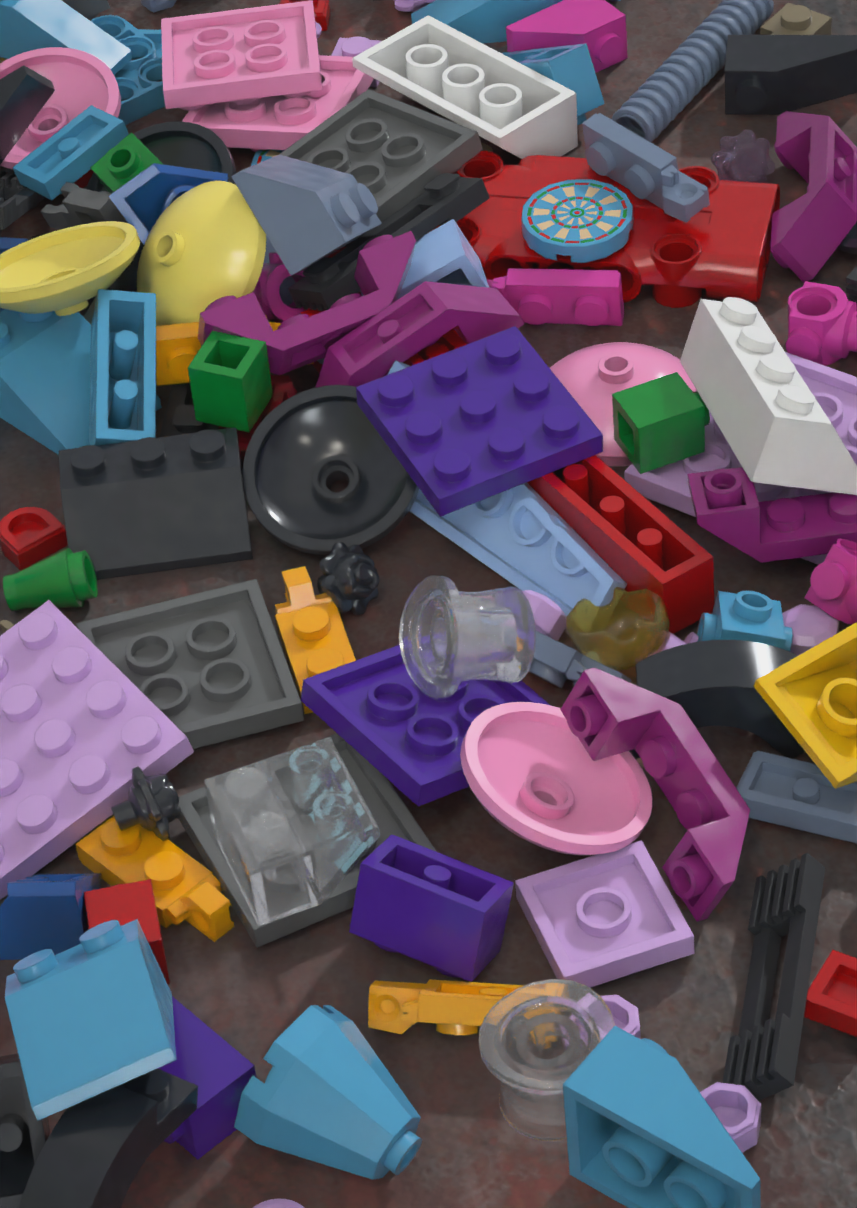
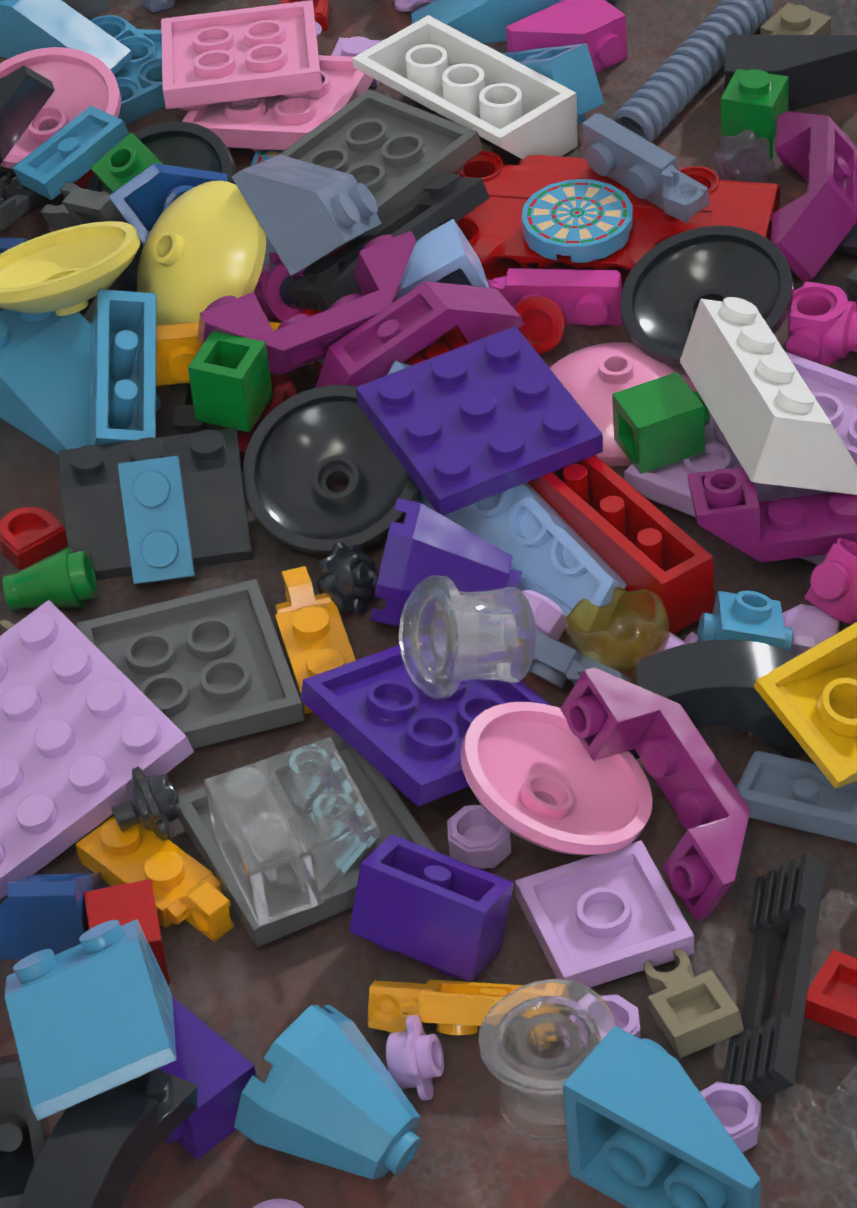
(156, 520): none -> dark azure plate
(415, 1058): none -> lavender plate
(435, 546): none -> dark purple cone
(477, 838): none -> lavender tile
(543, 322): none -> red tile
(691, 1008): none -> dark tan plate
(697, 265): none -> black dish
(753, 104): none -> green brick

